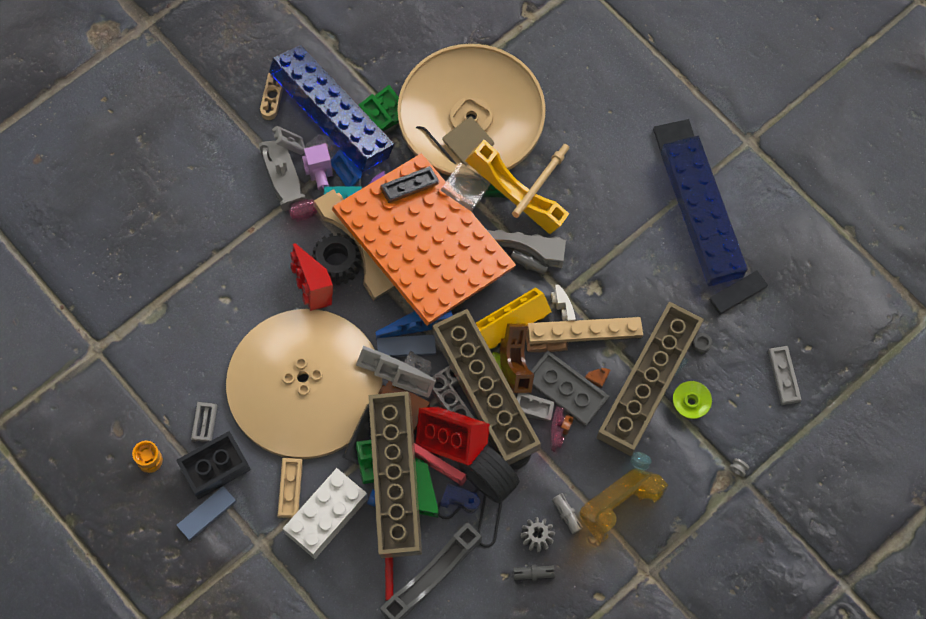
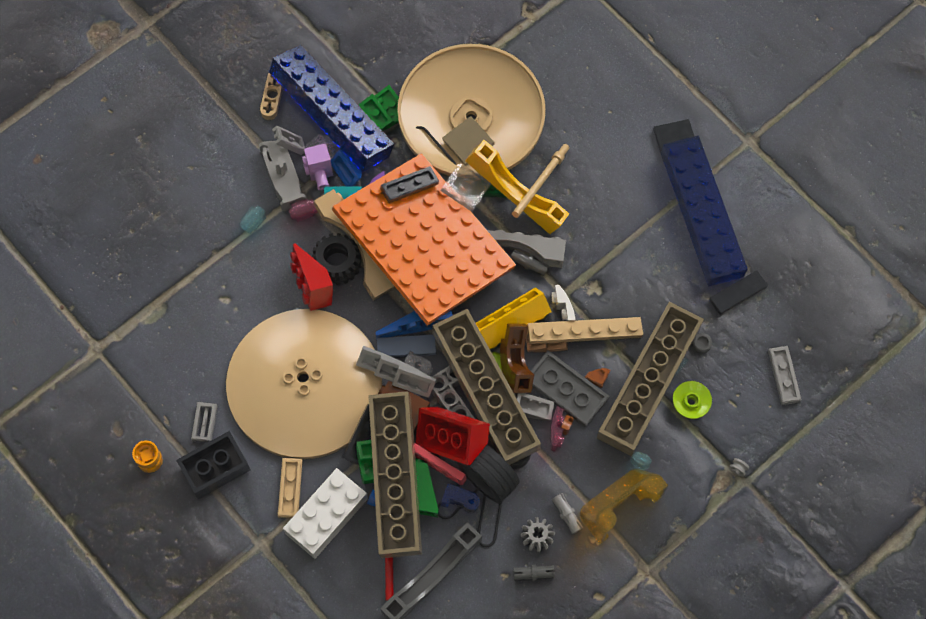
(206, 513): sand blue tile -> none
(252, 219): none -> clear light blue brick

